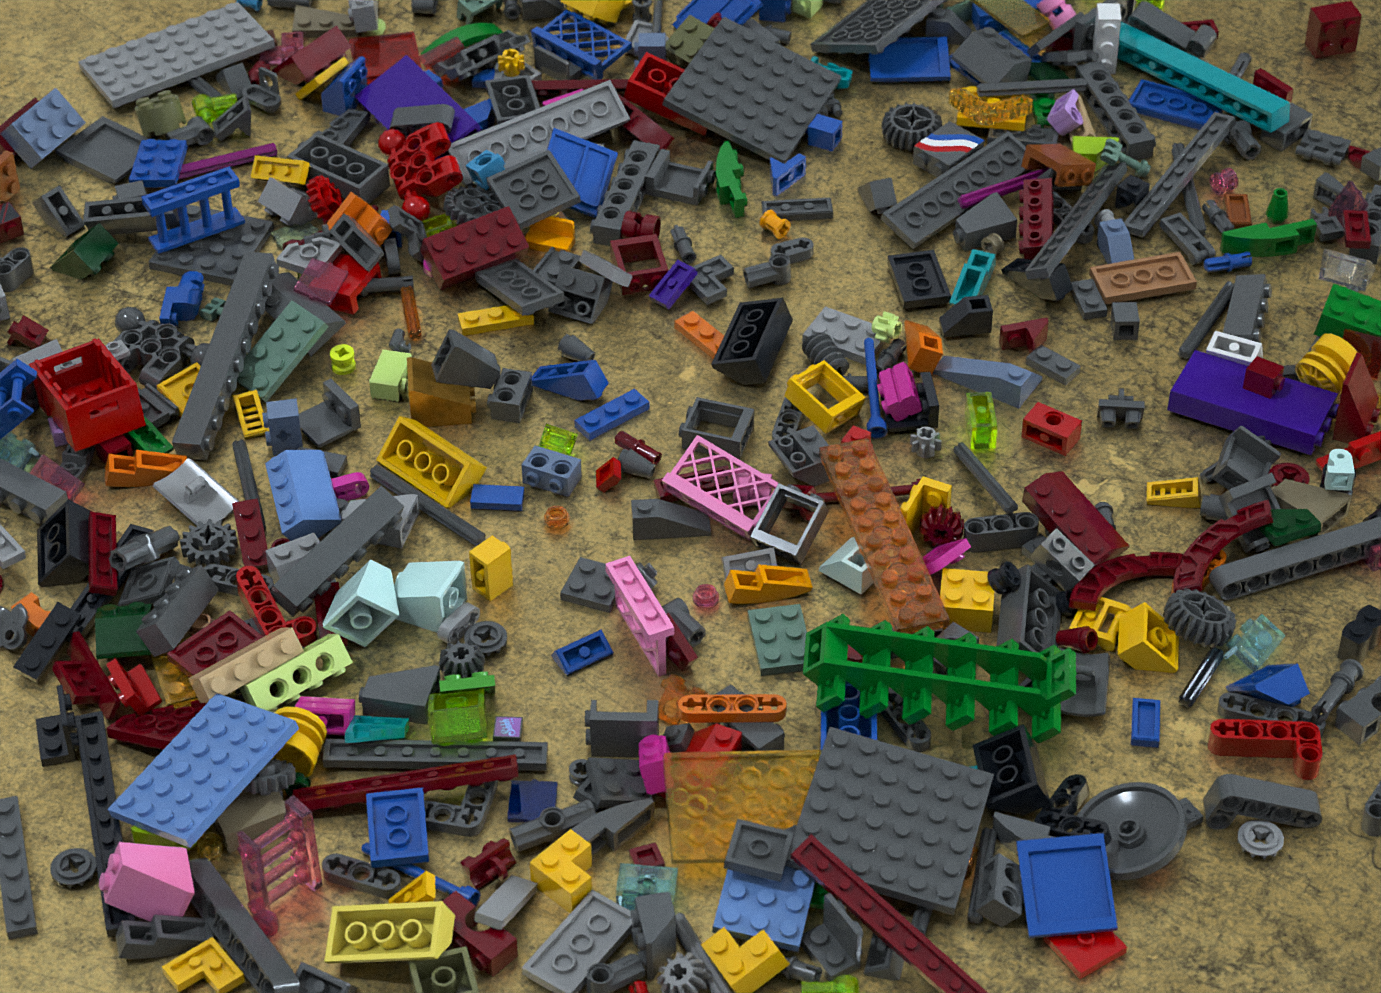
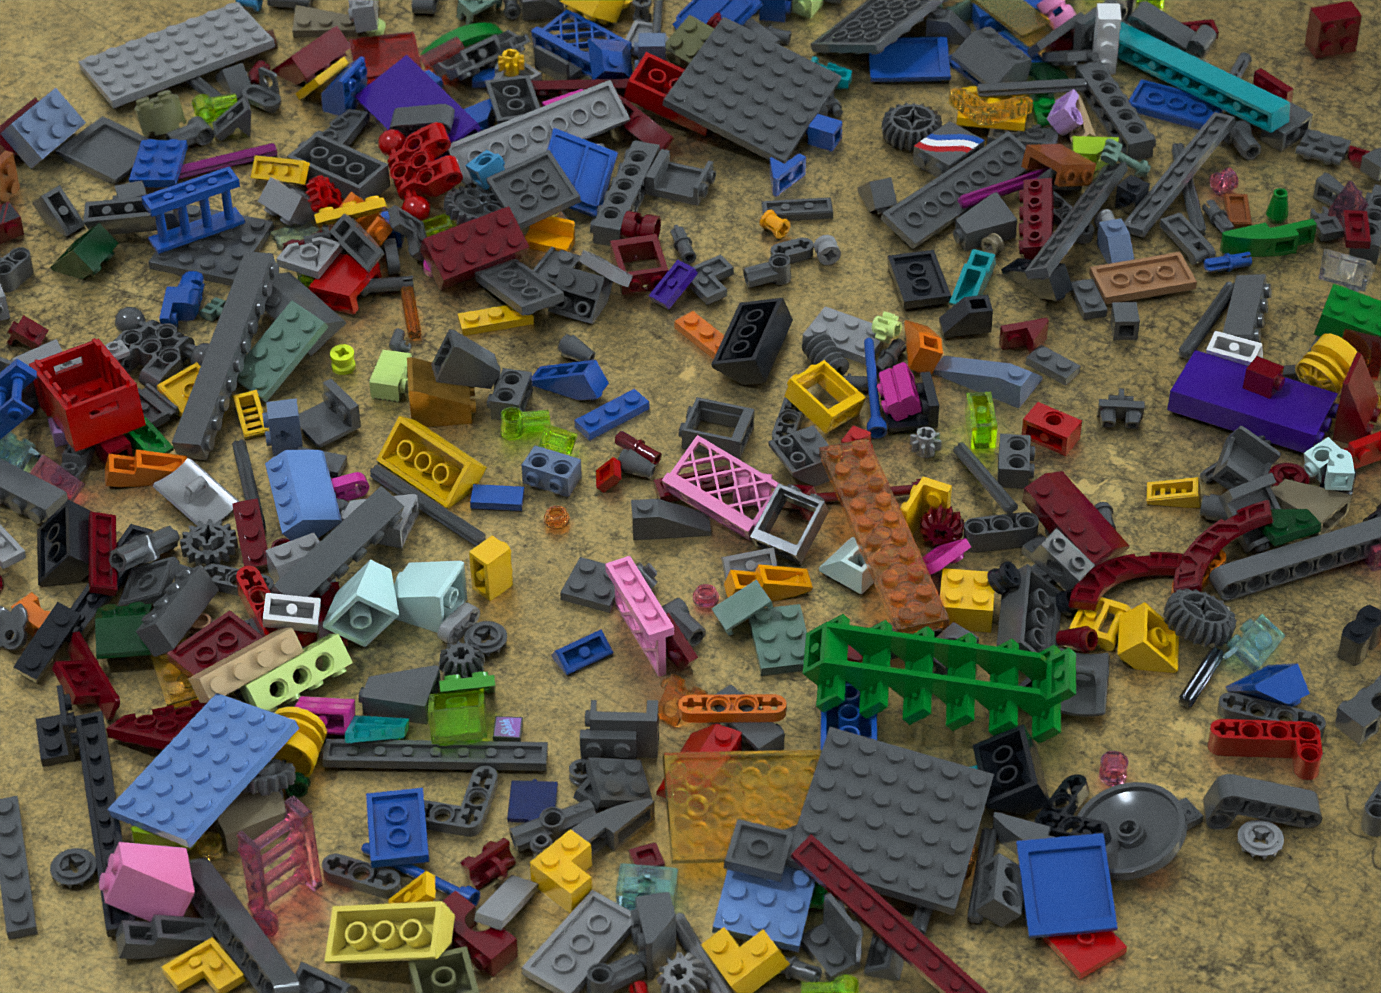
(135, 687): red bracket -> none
(290, 44): clear pink tile -> none
(291, 611): none -> white brick
(321, 281): clear pink piece -> none
(372, 206): none -> yellow plate
(435, 778): dark red plate -> none
(516, 422): none -> clear neon green piece
(540, 843): none -> dark grey pin
(608, 744): none -> dark grey plate
(610, 59): none -> blue slope
(651, 762): dark pink brick -> none
(678, 737): dark grey plate -> none
(729, 180): green slope -> none
(741, 606): none -> sand green hinge
(827, 249): none -> light grey wheel
(906, 731): dark grey beam -> none
(1014, 461): none -> dark grey brick
(1113, 768): none -> clear pink wheel
(1145, 722): blue tile -> none
(1317, 457): none -> light aqua brick
(1341, 683): dark grey pin -> none

